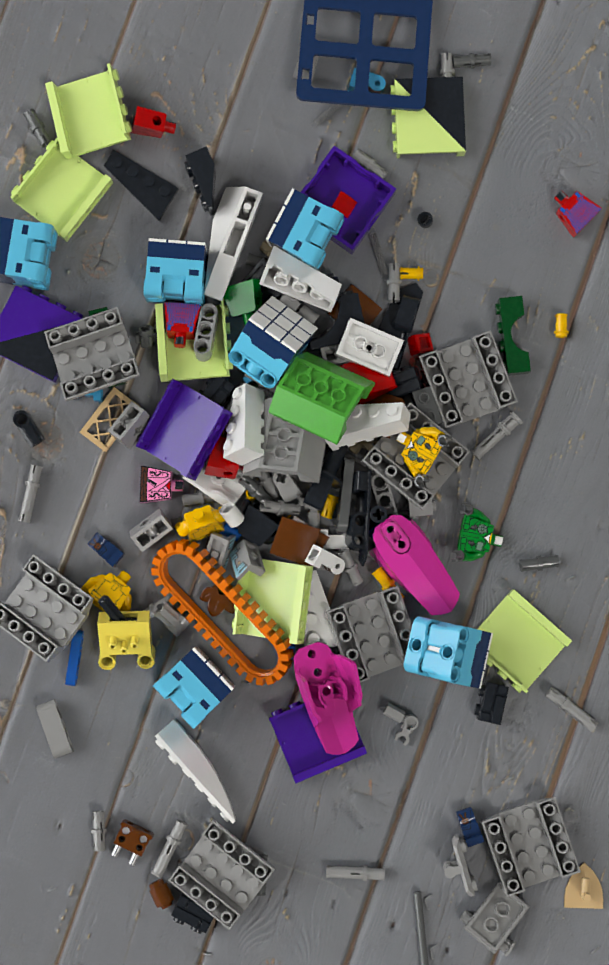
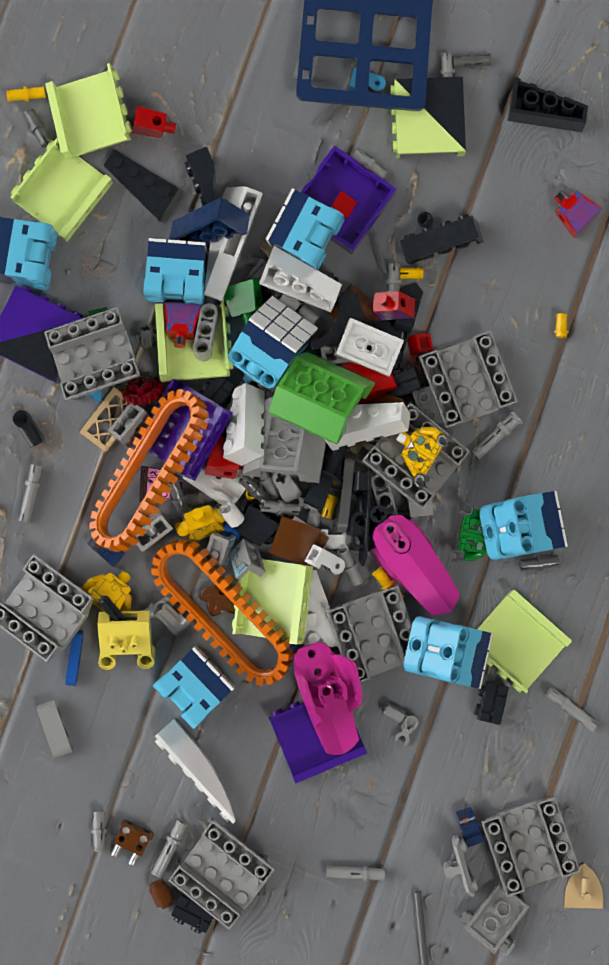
(25, 94): none -> yellow pin
(131, 466): none -> orange piece
(142, 390): none -> dark red gear
(179, 499): none -> dark grey pin
(211, 222): none -> dark blue wedge
(389, 305): none -> red torso
(441, 239): none -> black wedge
(509, 311): dark green arch -> none
(523, 525): none -> medium azure piece
(545, 108): none -> black wedge

